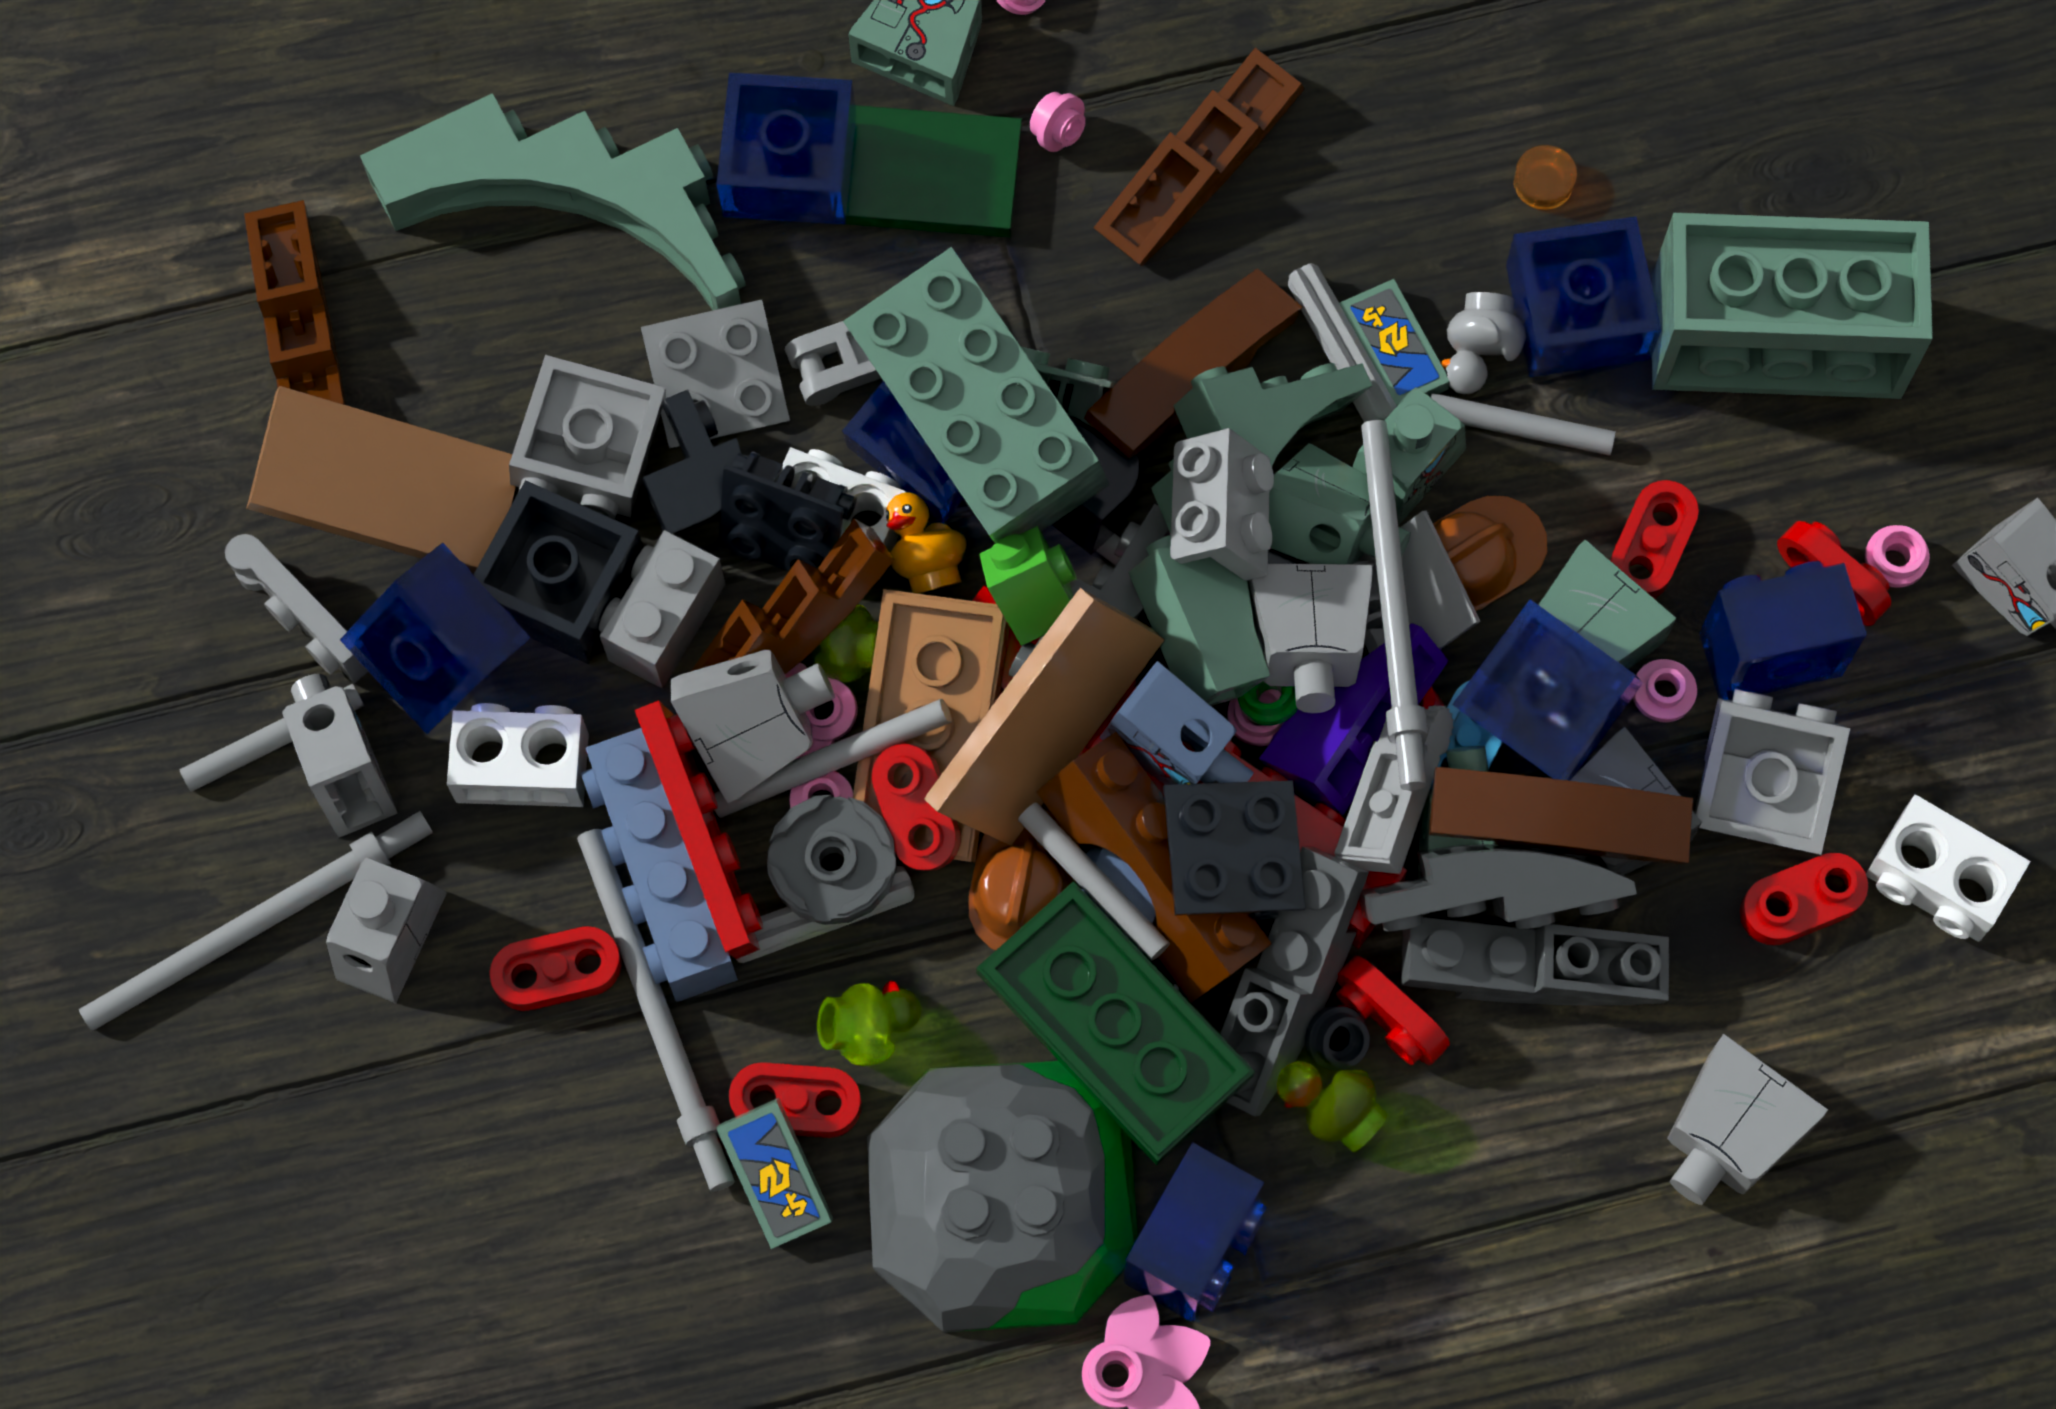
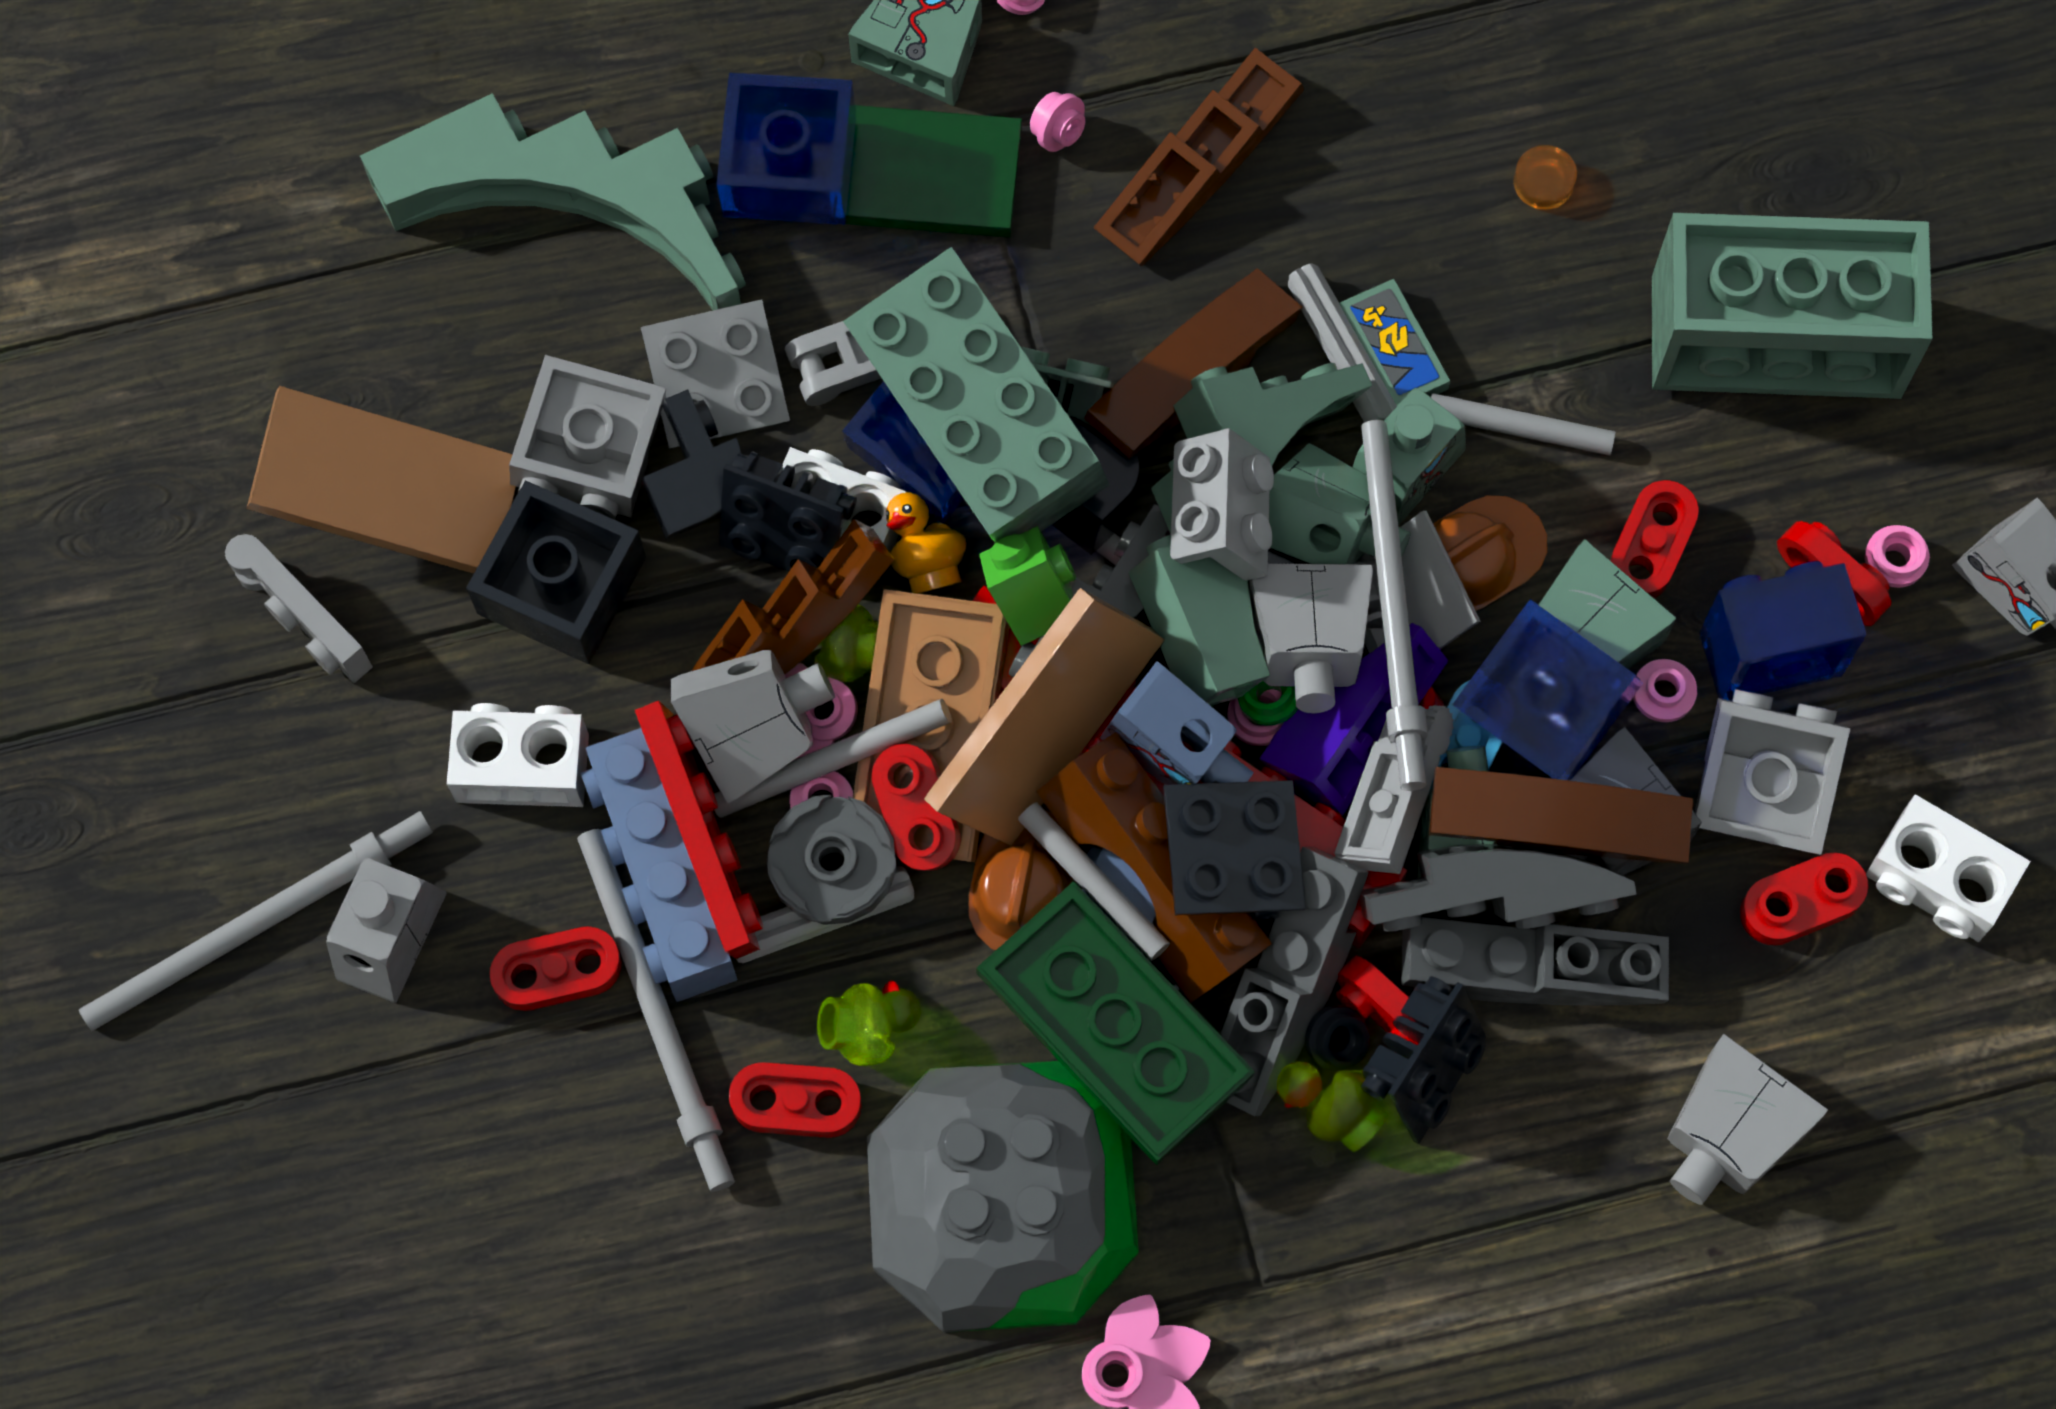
(246, 750): light grey bar -> none
(293, 301): reddish brown slope -> none
(336, 756): light grey torso -> none
(434, 637): clear blue brick -> none
(661, 609): light grey brick -> none
(774, 1173): tile -> none
(1193, 1233): clear blue brick -> none
(1426, 1073): none -> black hinge
(1482, 328): light grey animal -> none
(1583, 296): clear blue brick -> none

